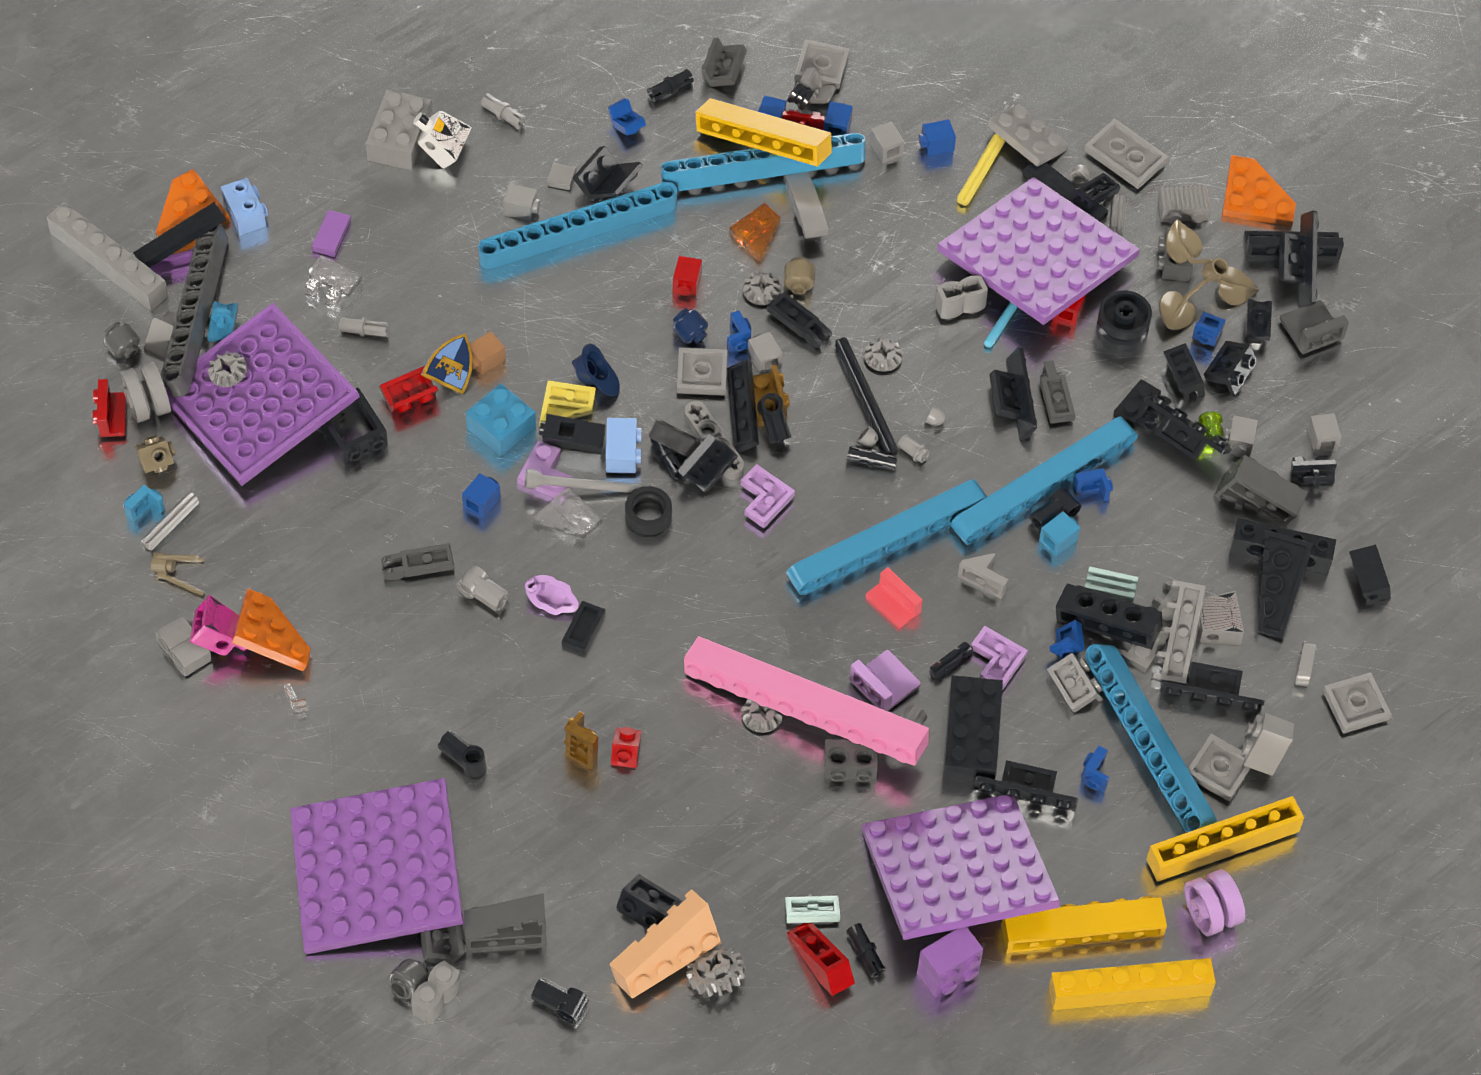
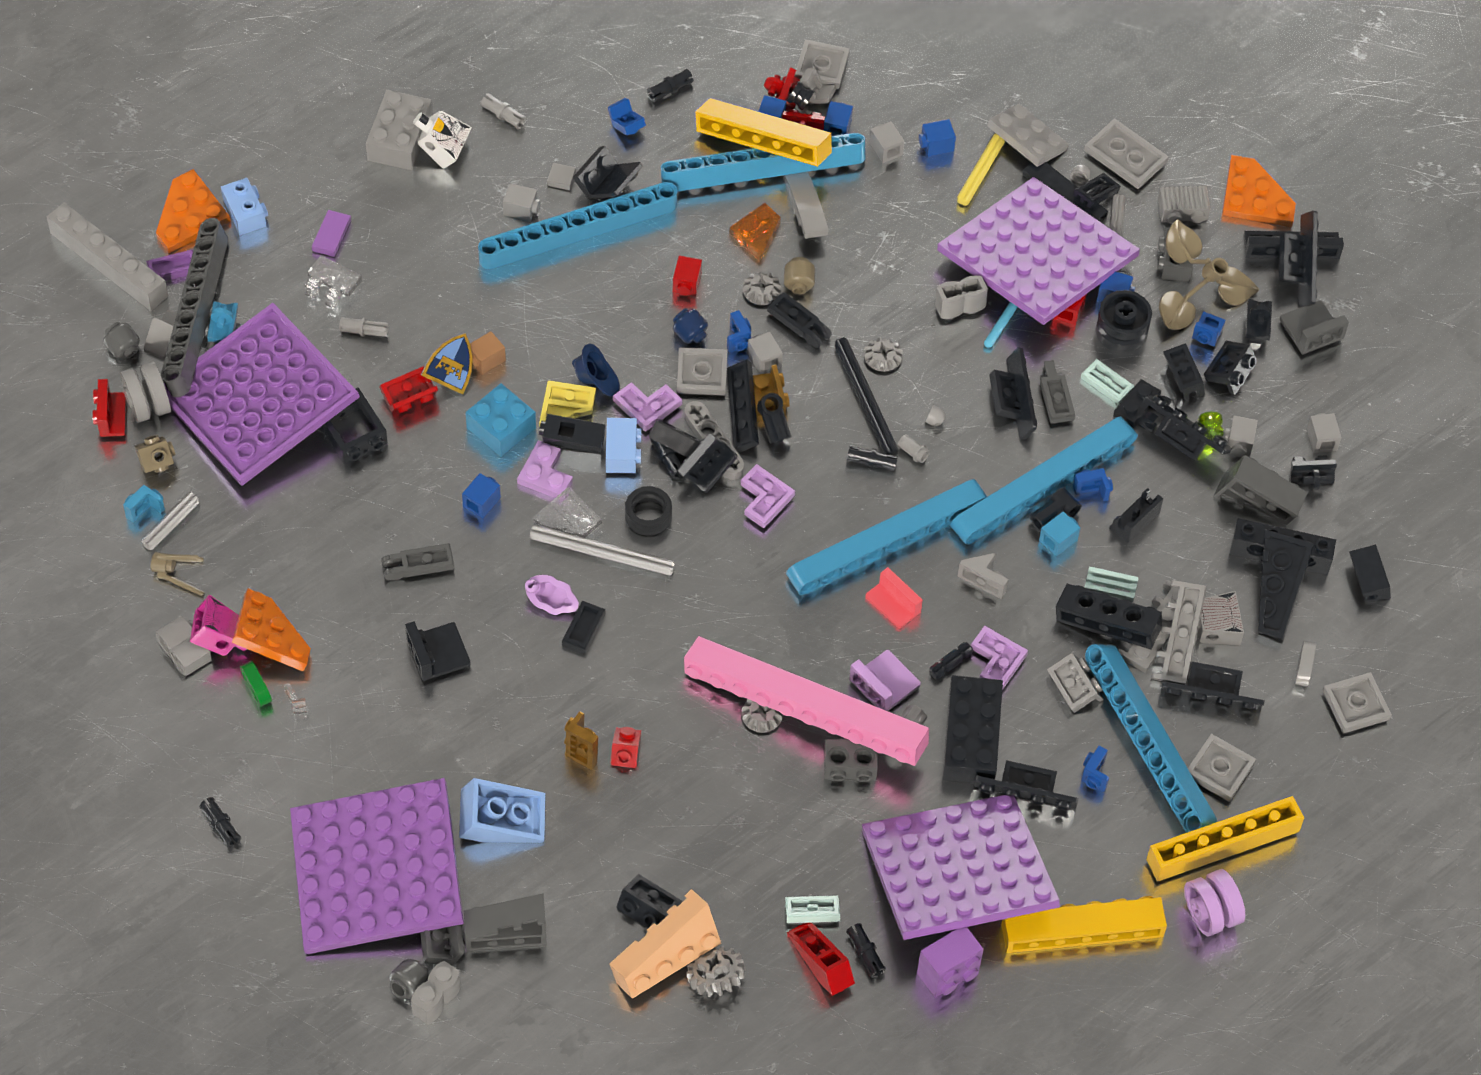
(180, 235): black tile -> none
(220, 822): none -> black pin
(223, 378): light grey gear -> none
(255, 683): none -> green beam
(437, 649): none -> black bracket
(462, 753): black piece -> none
(478, 585): light grey piece -> none
(501, 813): none -> light blue slope
(536, 479): light grey piece -> none
(565, 1002): black piece -> none
(602, 550): none -> axle
(646, 408): none -> lavender plate
(723, 63): dark grey bracket -> none
(782, 87): none -> red hips
(868, 437): light grey hinge -> none
(1068, 640): blue bracket -> none
(1104, 384): none -> light aqua tile
(1113, 283): none -> blue brick
(1131, 984): yellow brick -> none
(1137, 516): none -> black hinge
(1266, 742): light grey brick -> none

